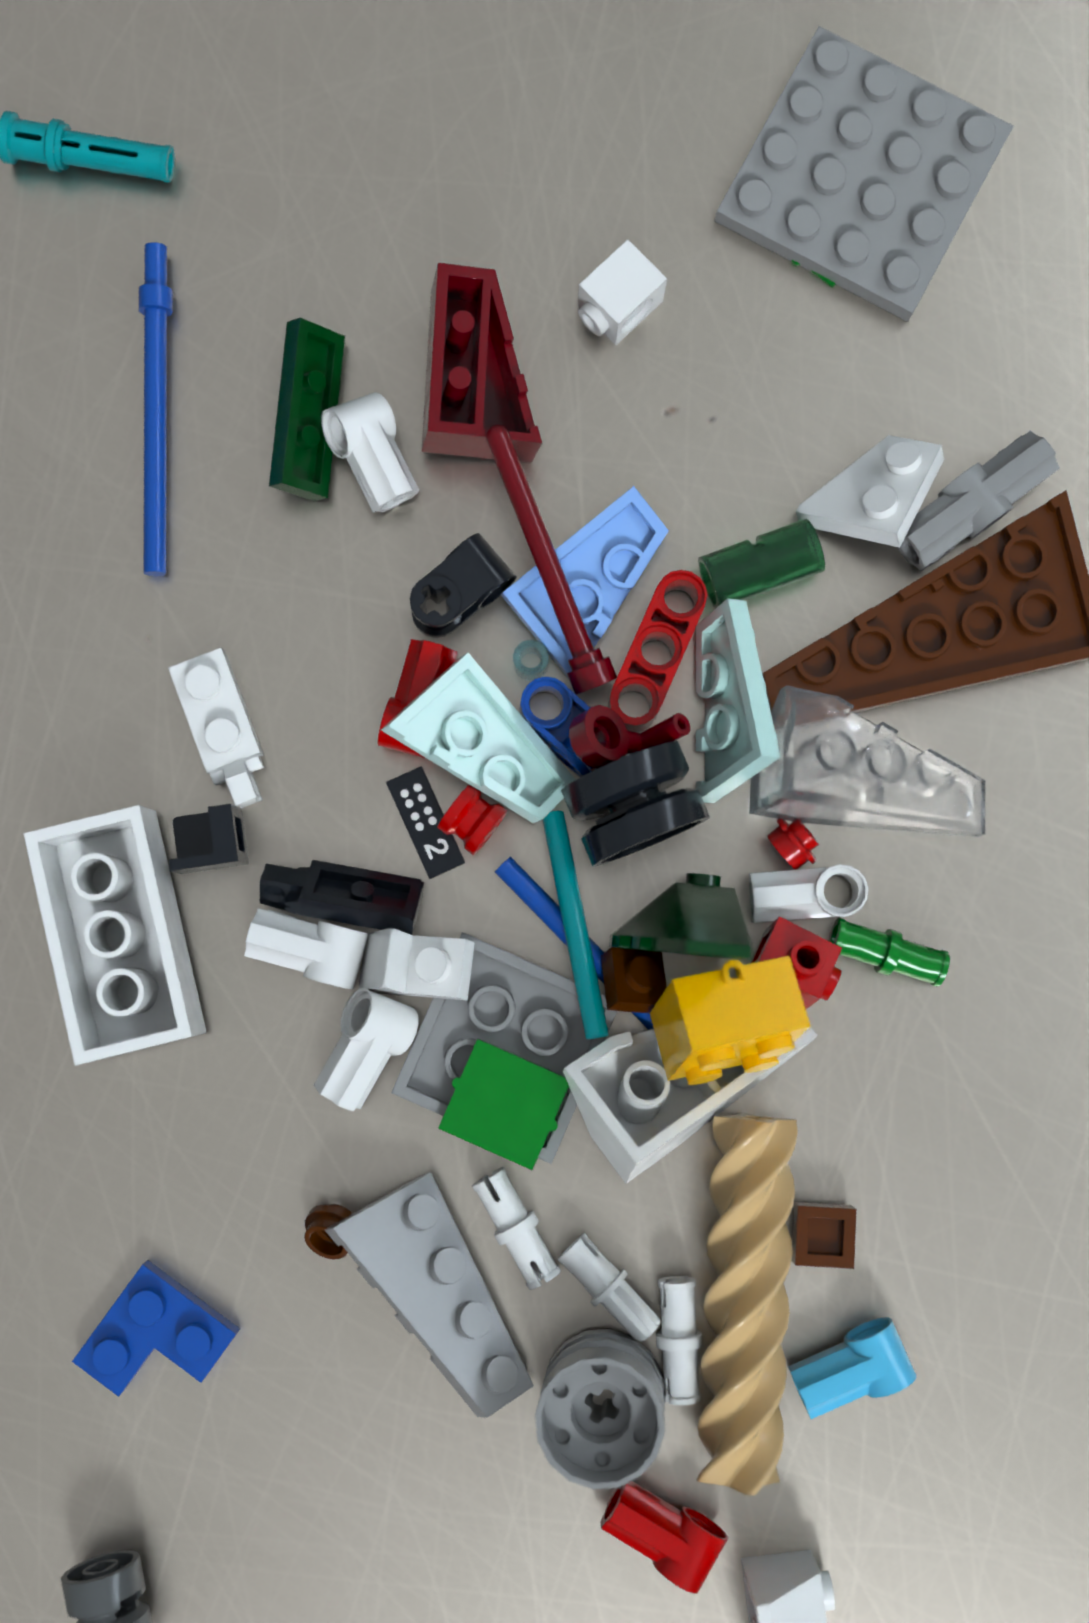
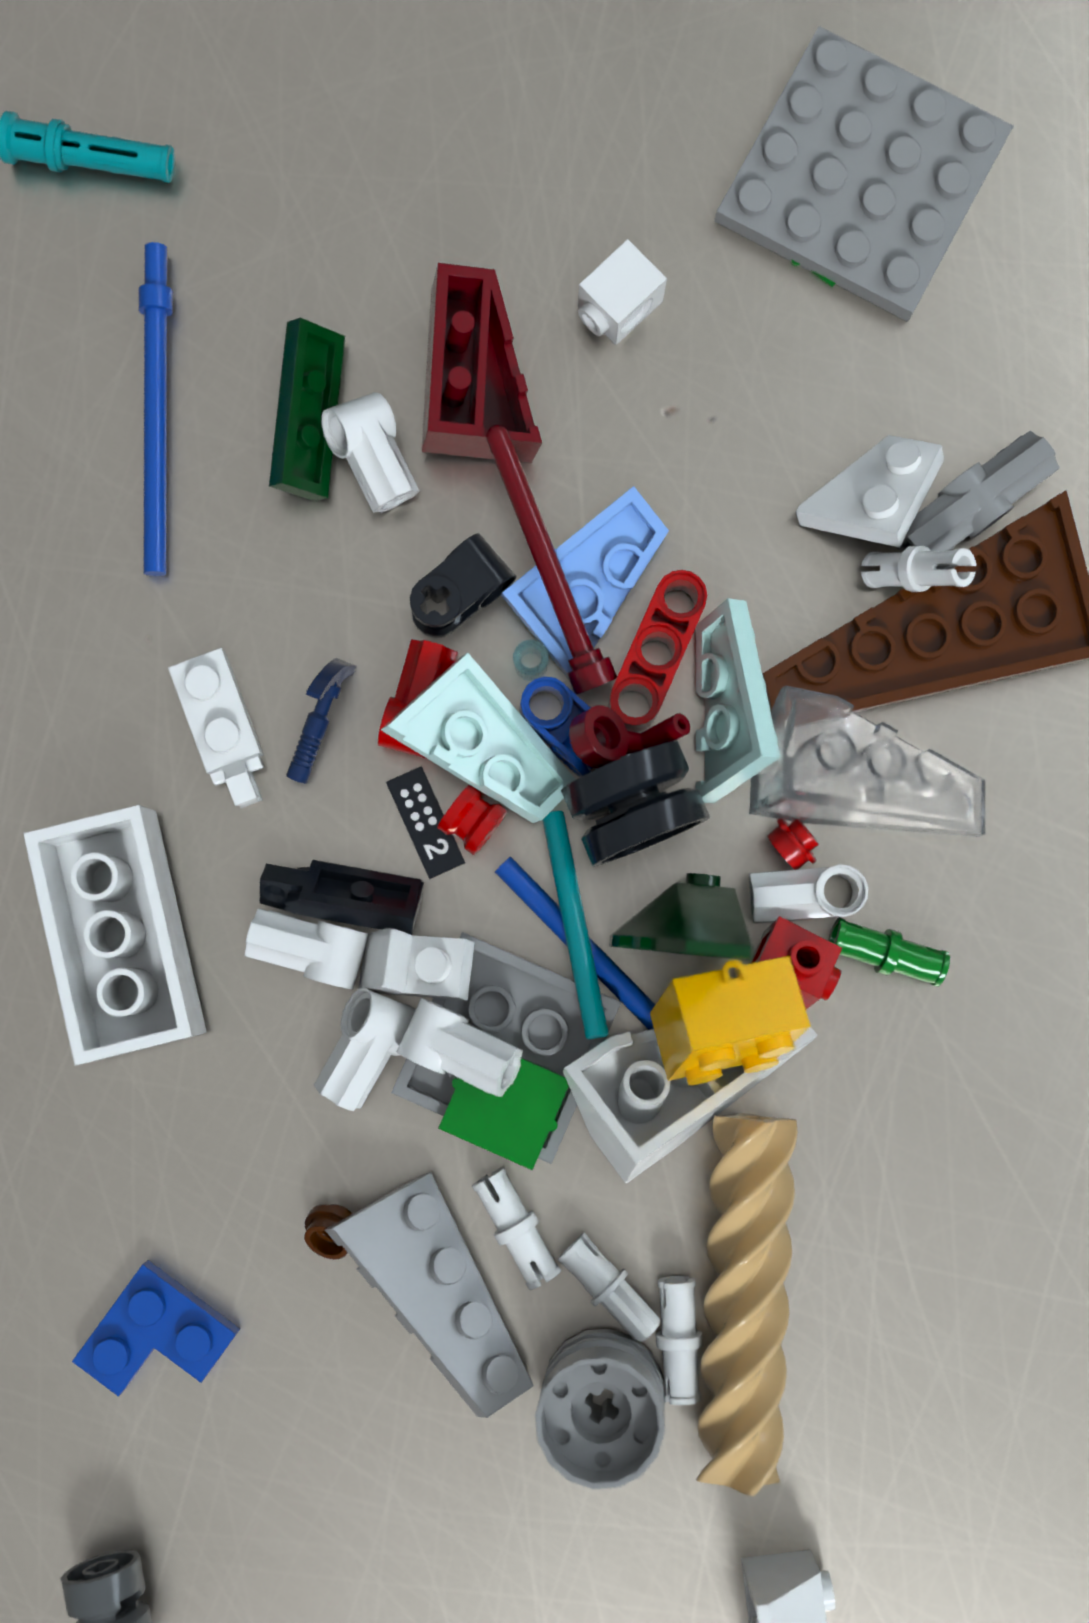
(209, 840): black panel -> none
(324, 688): none -> dark blue piece
(447, 1043): none -> white piece
(633, 979): reddish brown plate -> none
(678, 1541): red piece -> none
(771, 563): clear green pin -> none
(824, 1235): reddish brown plate -> none
(866, 1363): medium azure piece -> none
(918, 568): none -> white pin

